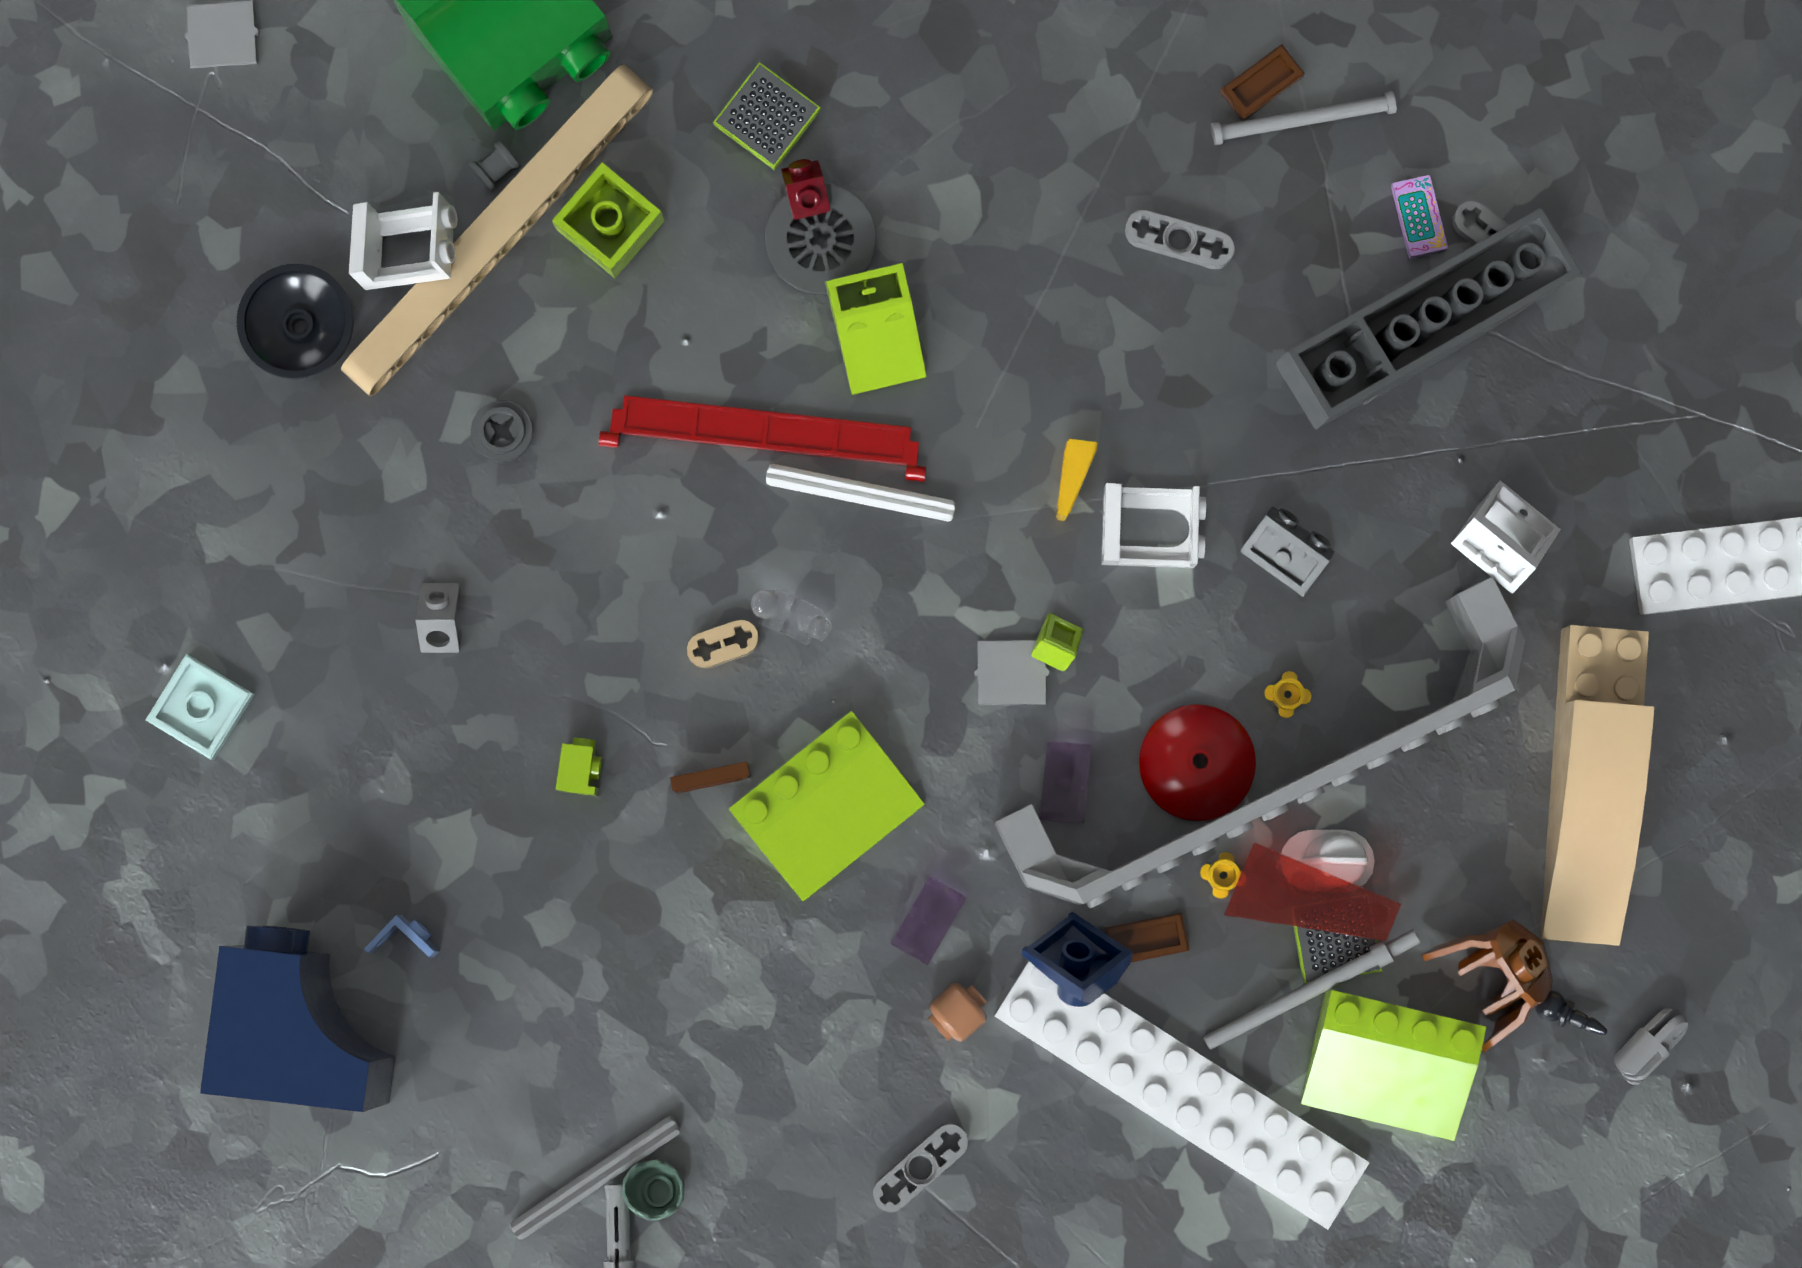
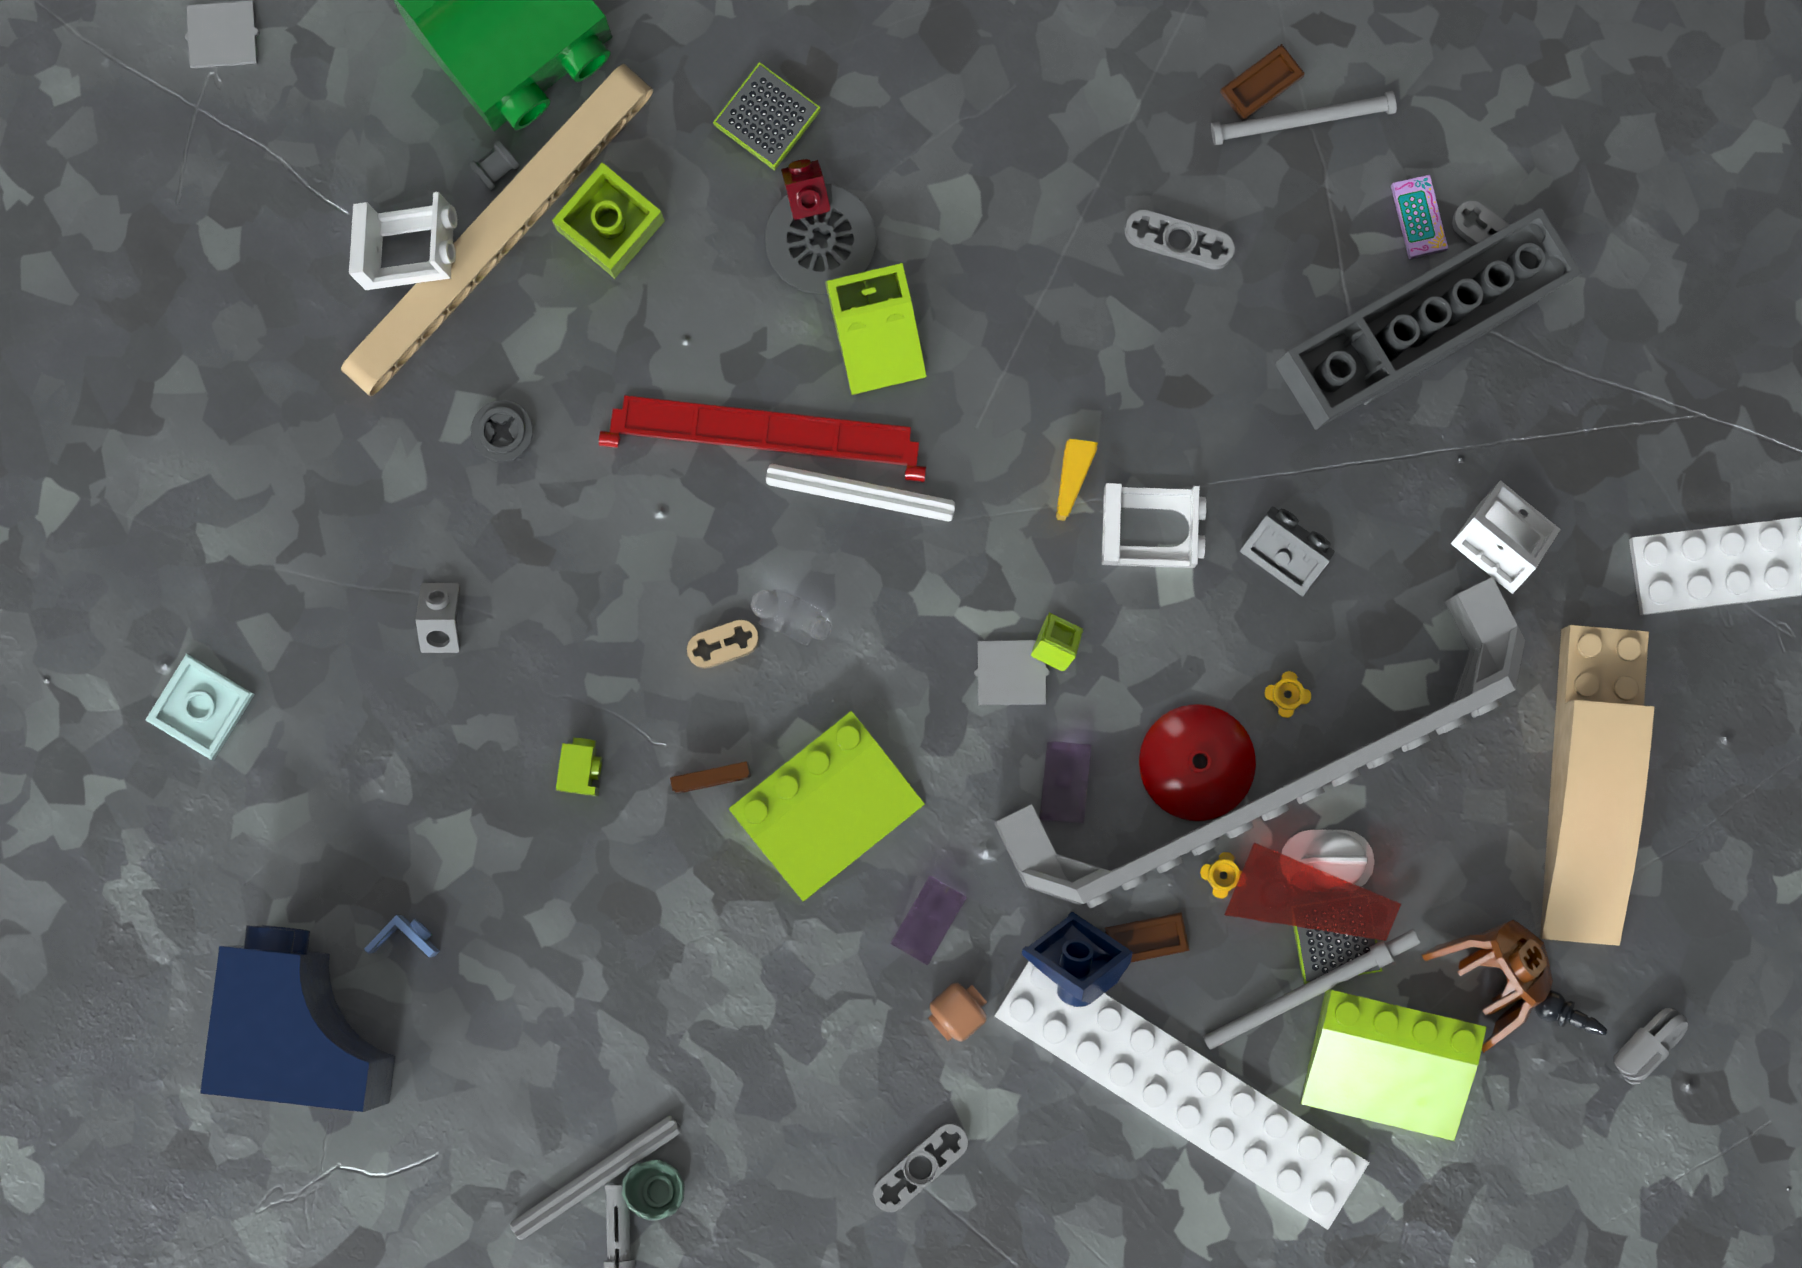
(277, 303): black dish -> none

